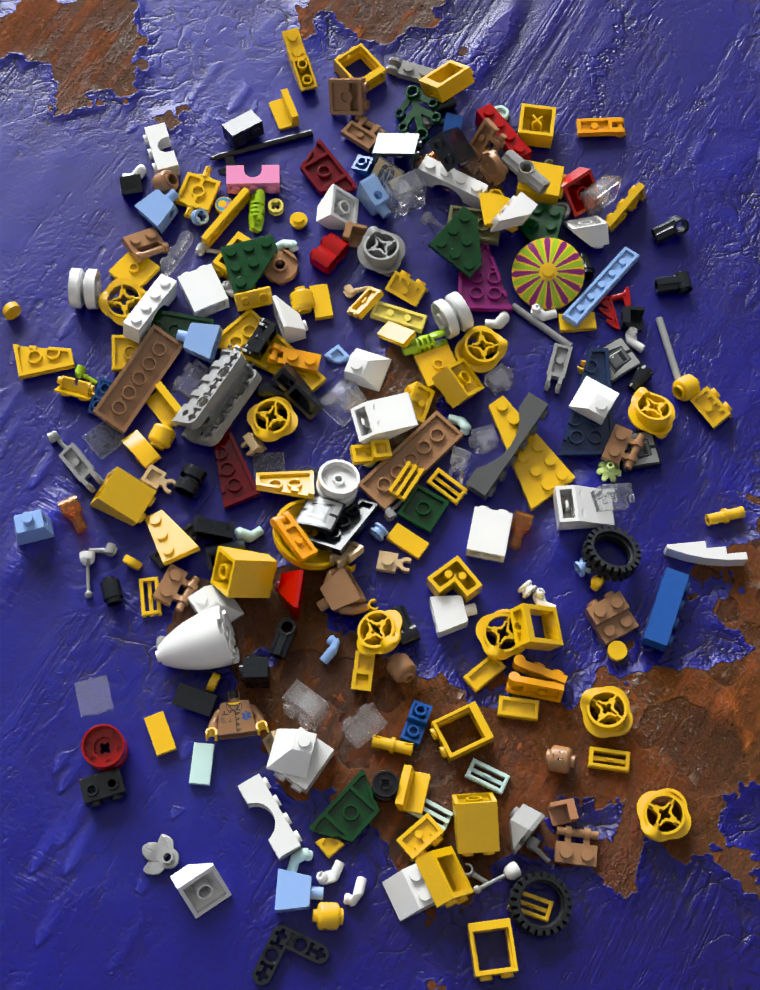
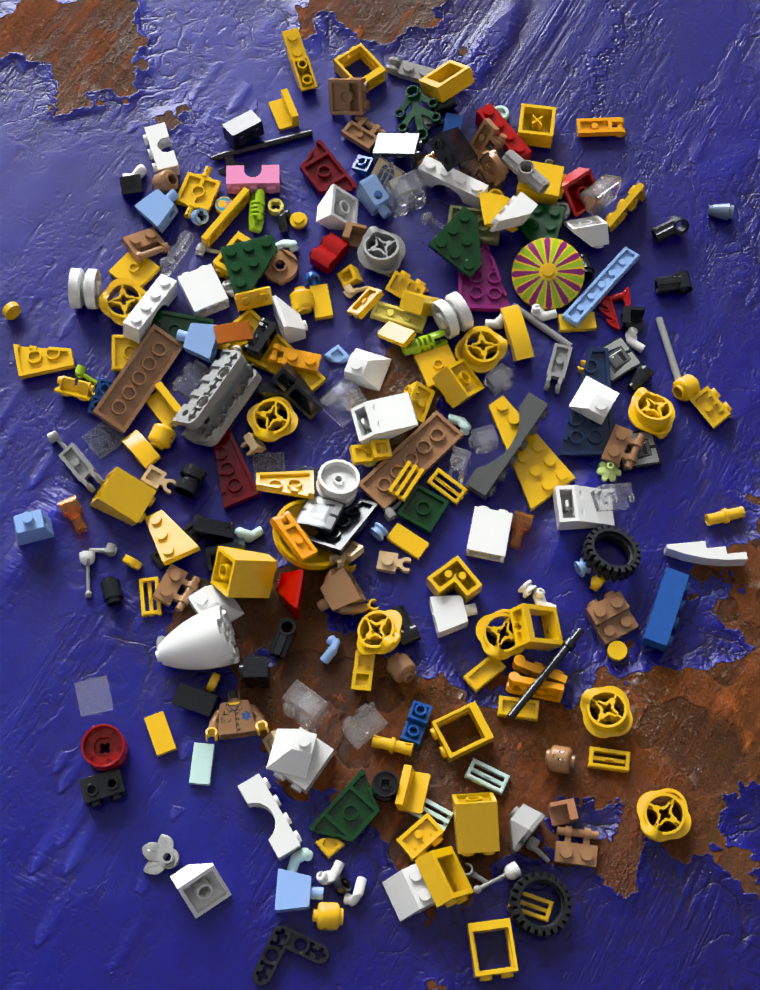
(232, 332): none -> orange slope
(282, 223): none -> black arm
(316, 281): none -> blue hinge
(342, 885): none -> black hinge
(350, 275): none -> yellow slope
(417, 303): none -> yellow slope
(516, 333): none -> yellow slope
(568, 645): none -> black bar
(721, 211): none -> sand blue cone

